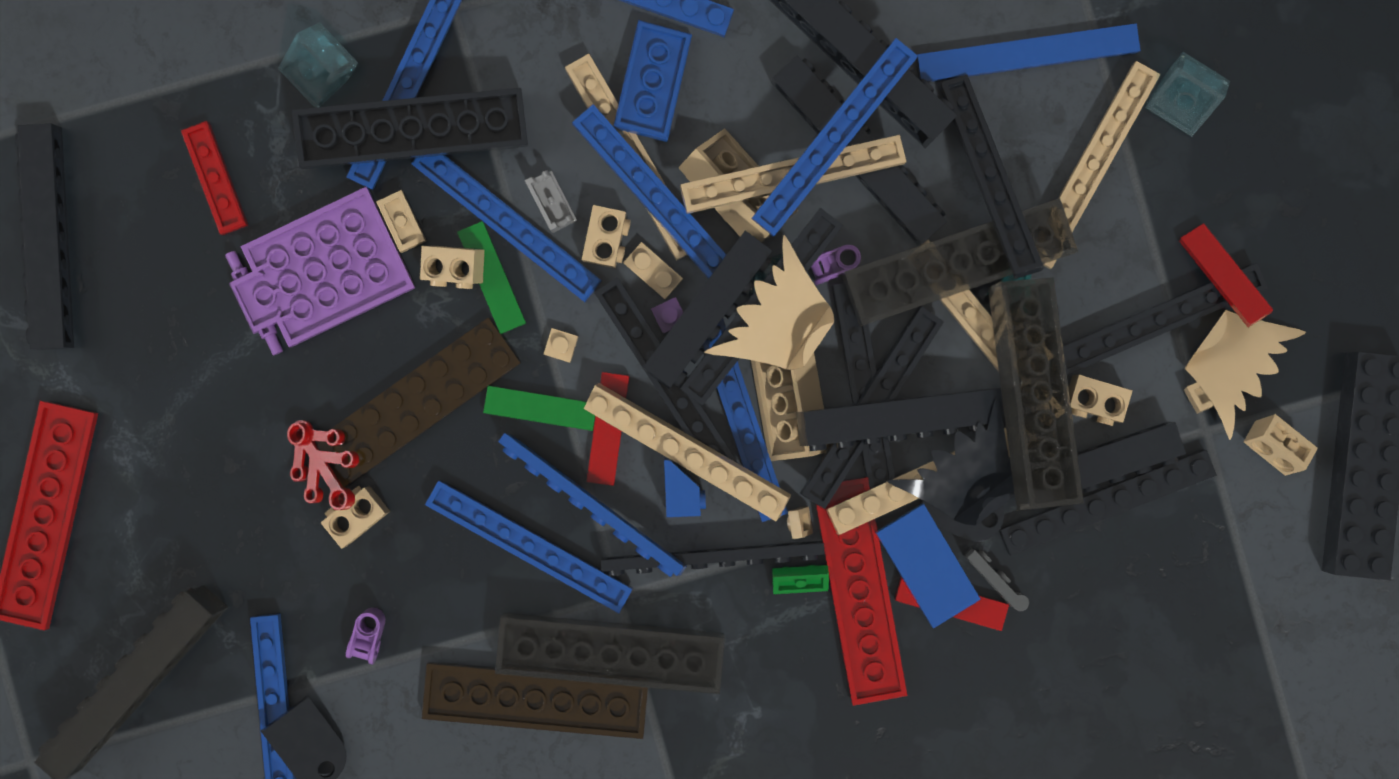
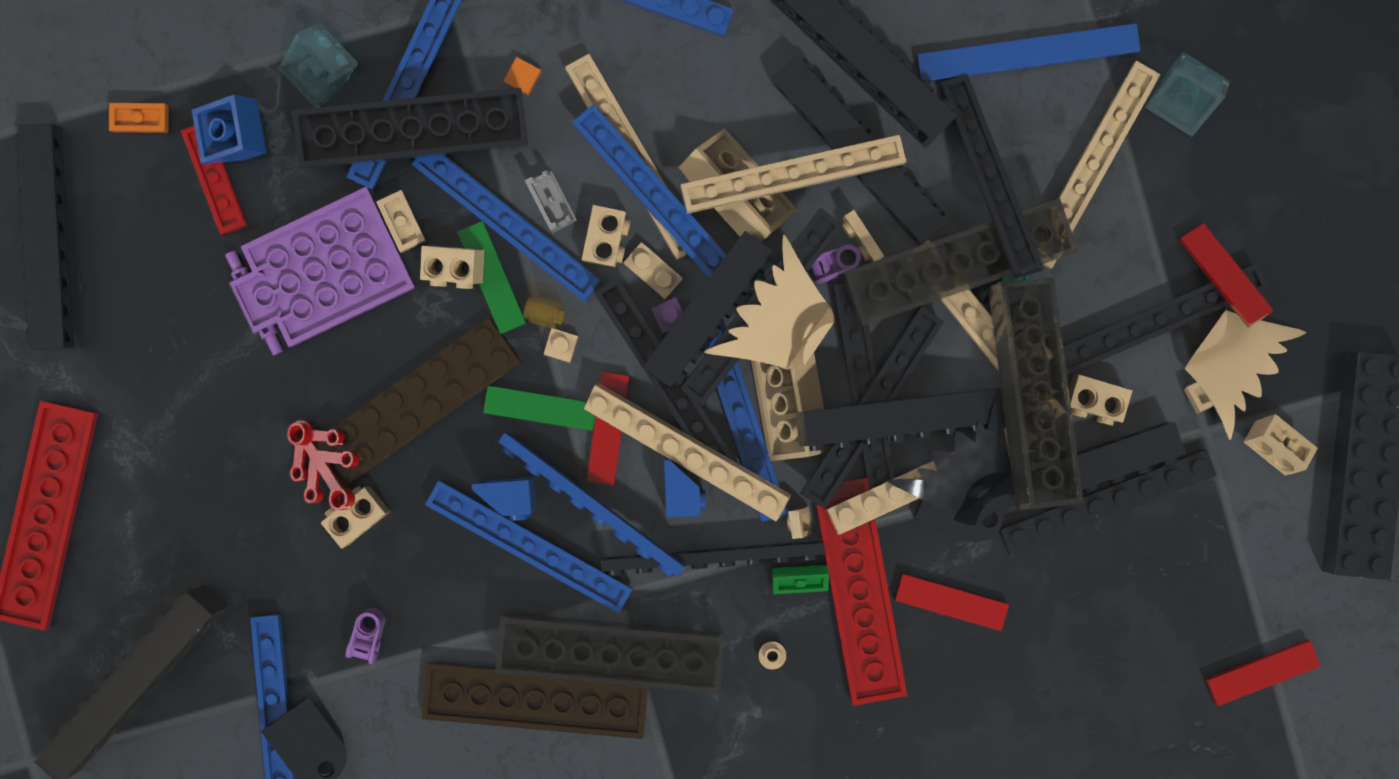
(138, 117): none -> orange plate
(228, 130): none -> blue slope
(509, 496): none -> blue slope
(522, 76): none -> orange tile
(544, 312): none -> clear yellow brick
(652, 81): blue tile -> none
(772, 646): none -> tan plate
(834, 137): blue plate -> none
(855, 228): none -> tan plate
(927, 565): blue tile -> none
(997, 580): dark grey plate -> none
(1262, 672): none -> red tile

